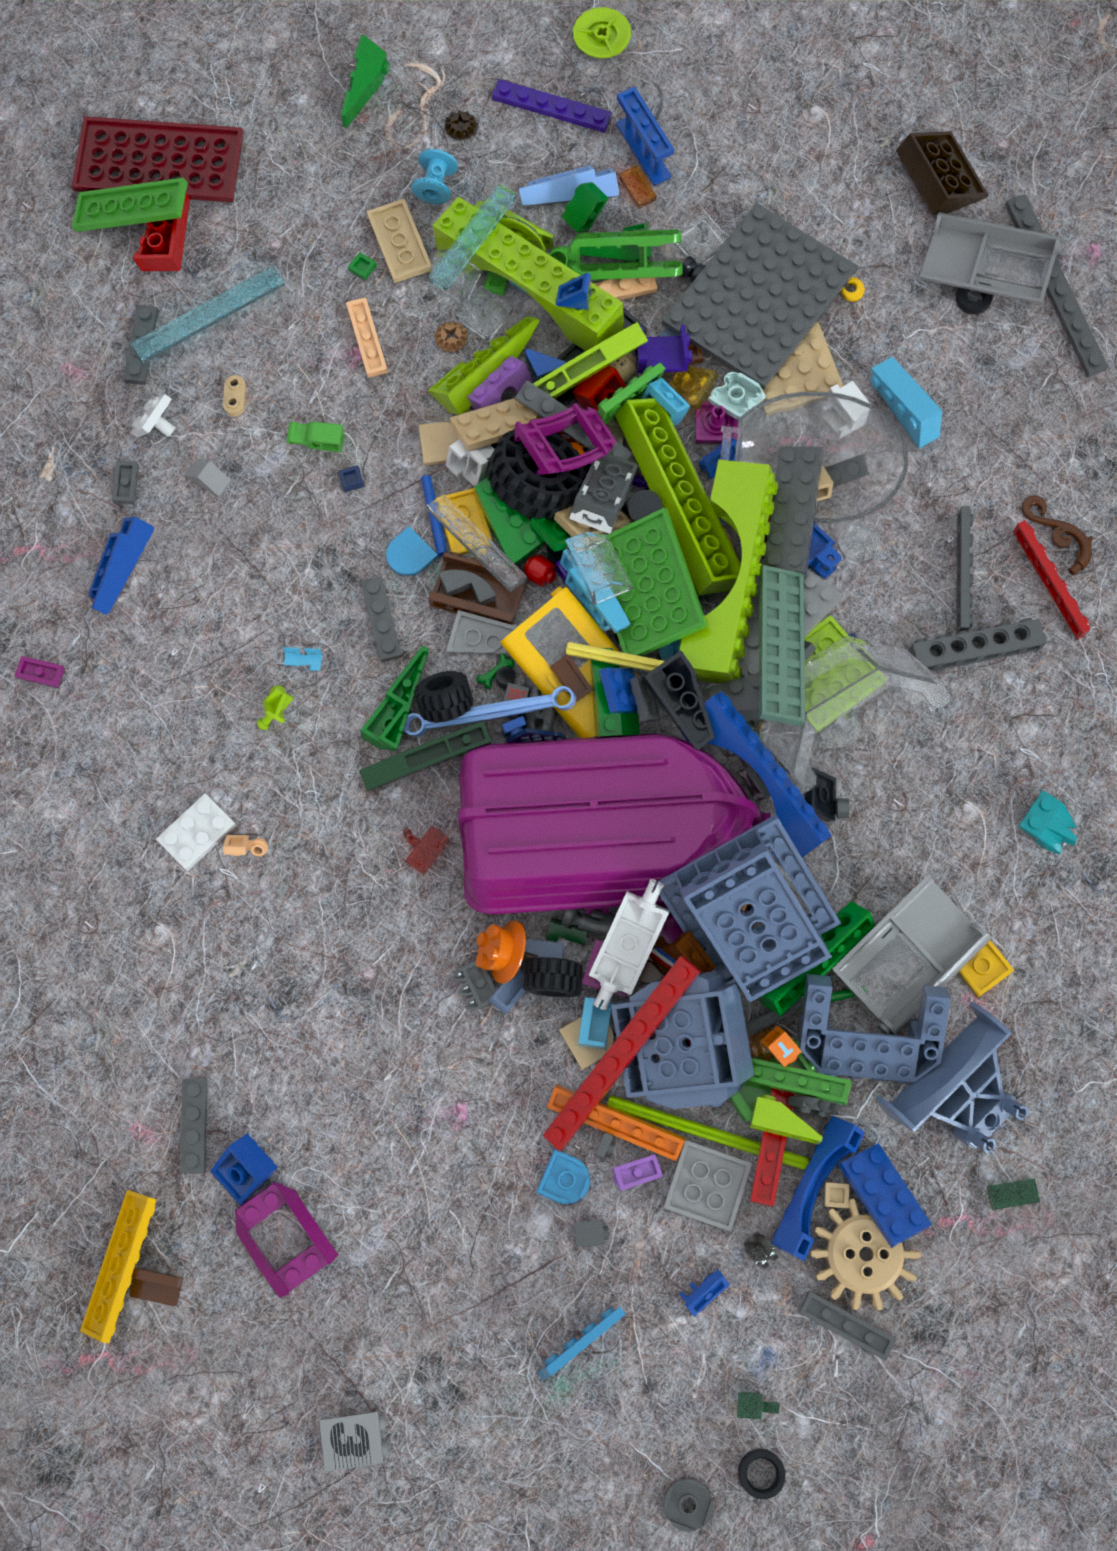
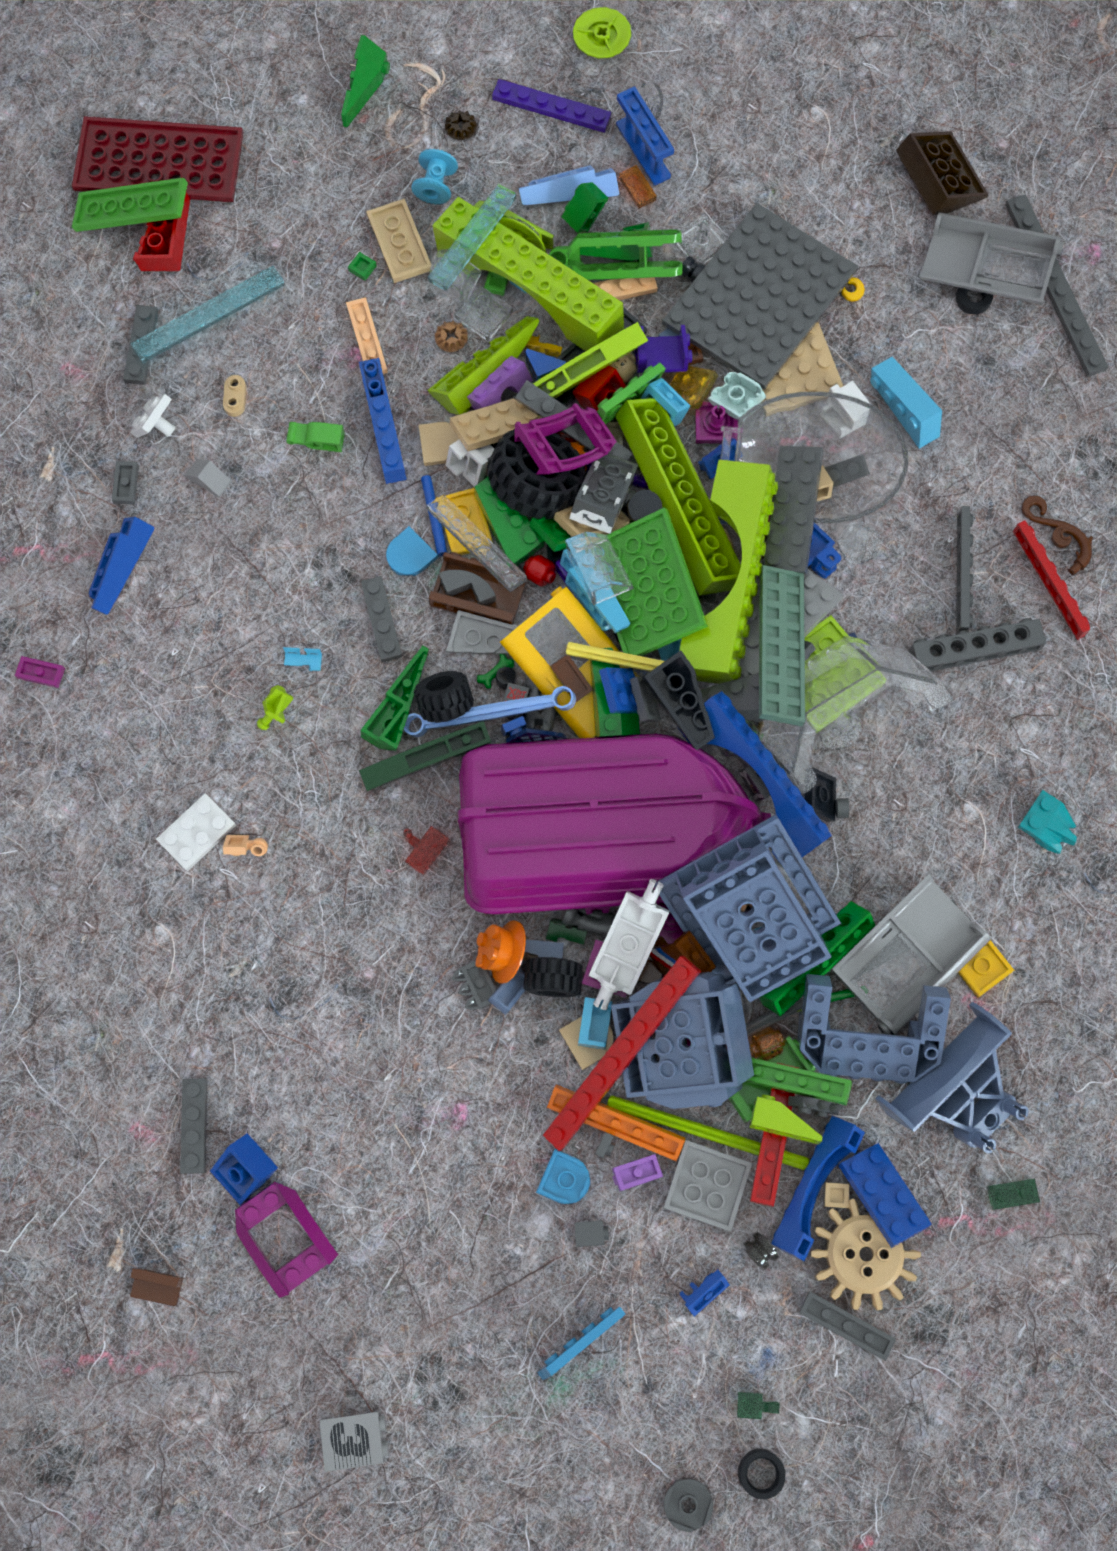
(118, 1266): yellow plate -> none
(351, 478): dark blue tile -> none
(382, 421): none -> blue slope
(548, 349): none -> yellow piece
(575, 293): blue slope -> none
(781, 1046): orange brick -> none

